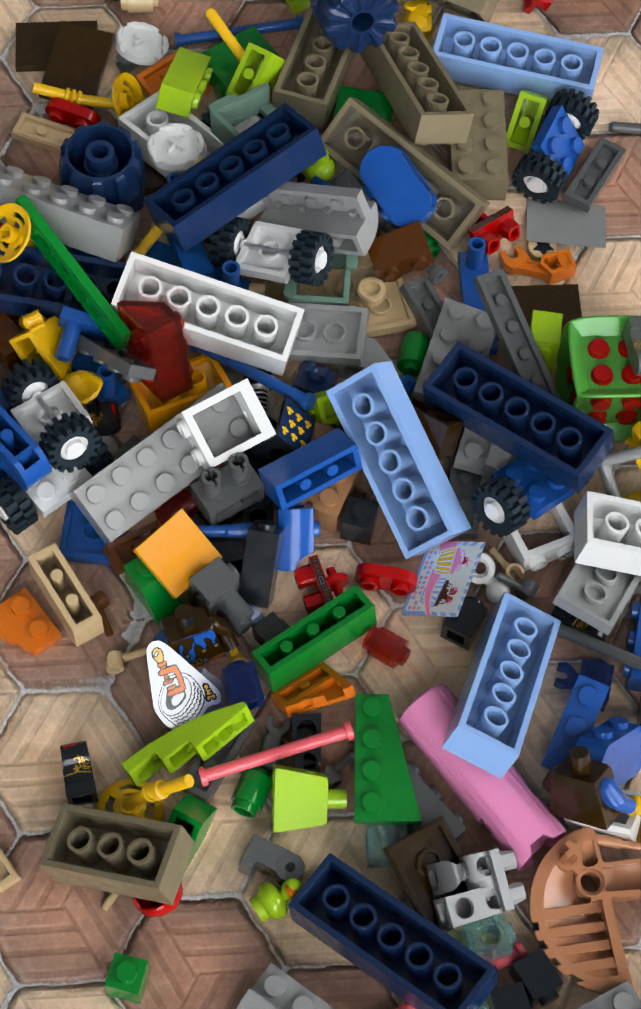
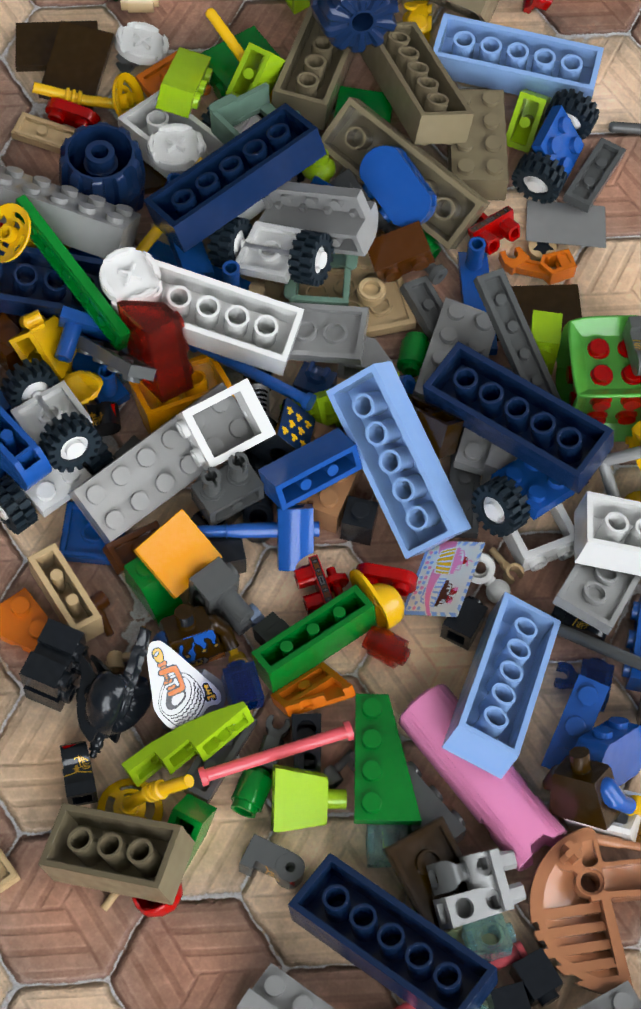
(54, 665): none -> black brick
(111, 701): none -> black hair
(127, 978): green brick -> none
(129, 275): none -> white tile
(181, 500): clear red brick -> none
(261, 563): black brick -> none
(263, 28): blue bar -> none
(272, 899): lime animal -> none
(387, 600): none -> yellow cap
(523, 589): dark grey hand -> none

